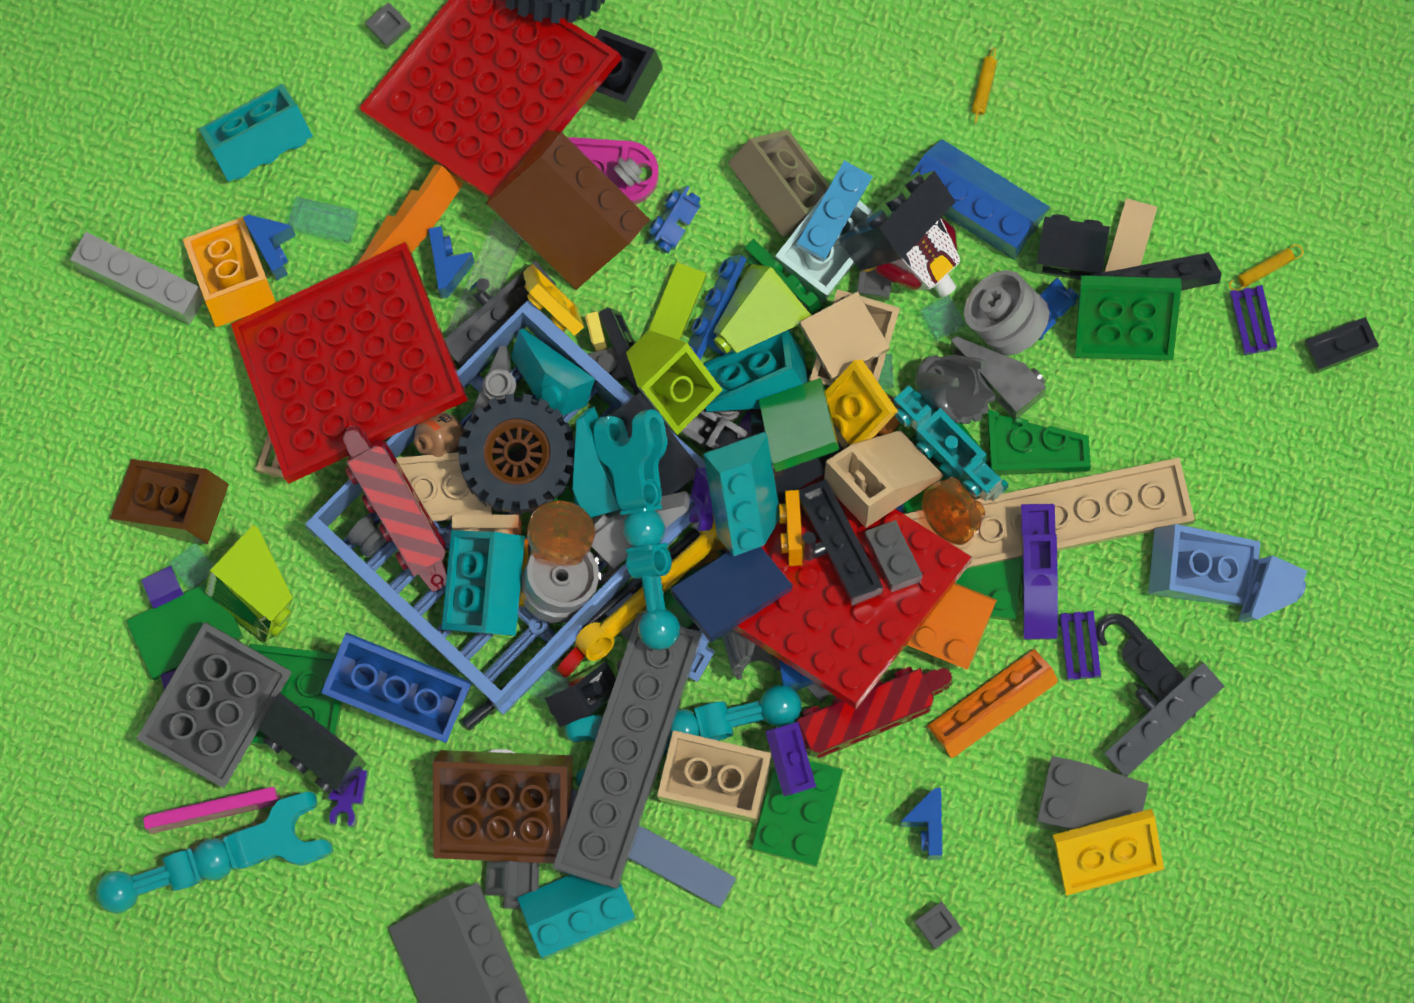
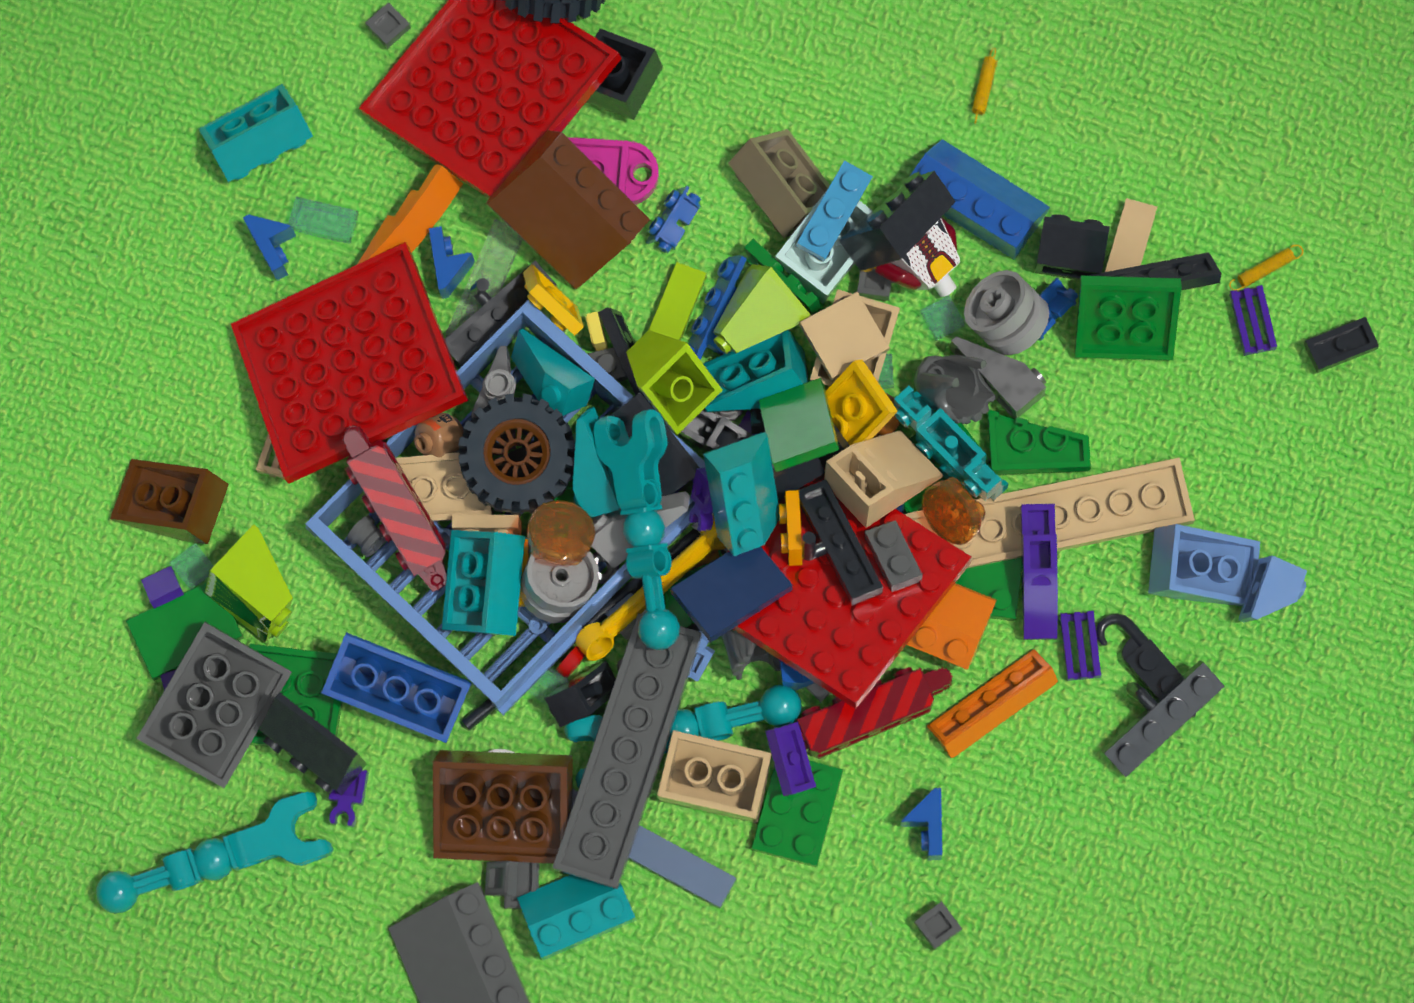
(137, 278): light grey brick -> none
(211, 810): dark pink tile -> none
(229, 272): light orange slope -> none
(629, 171): light grey plate -> none
(1086, 795): dark grey slope -> none
(1108, 852): yellow plate -> none

